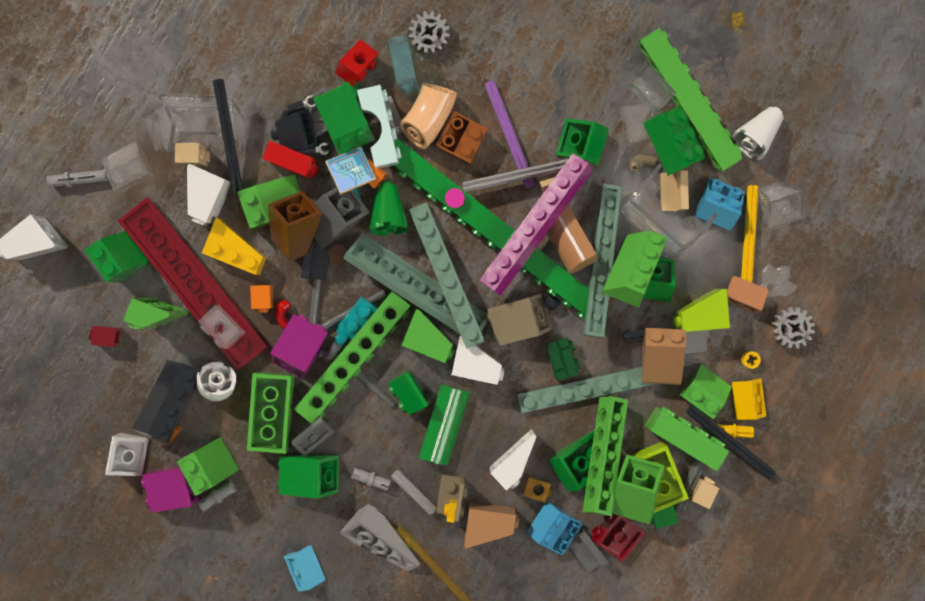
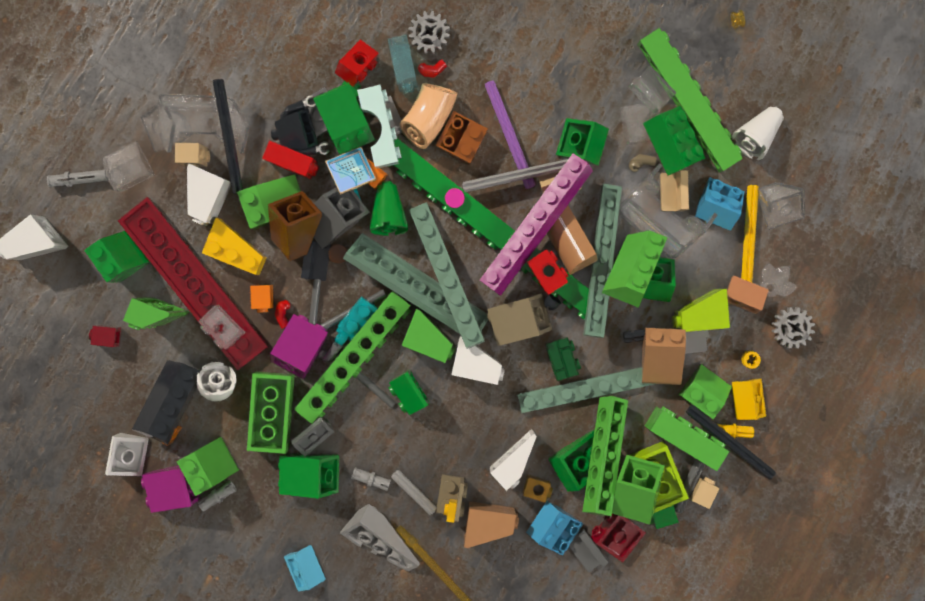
(432, 71): none -> red arm
(444, 424): green brick -> none
(537, 266): none -> red brick

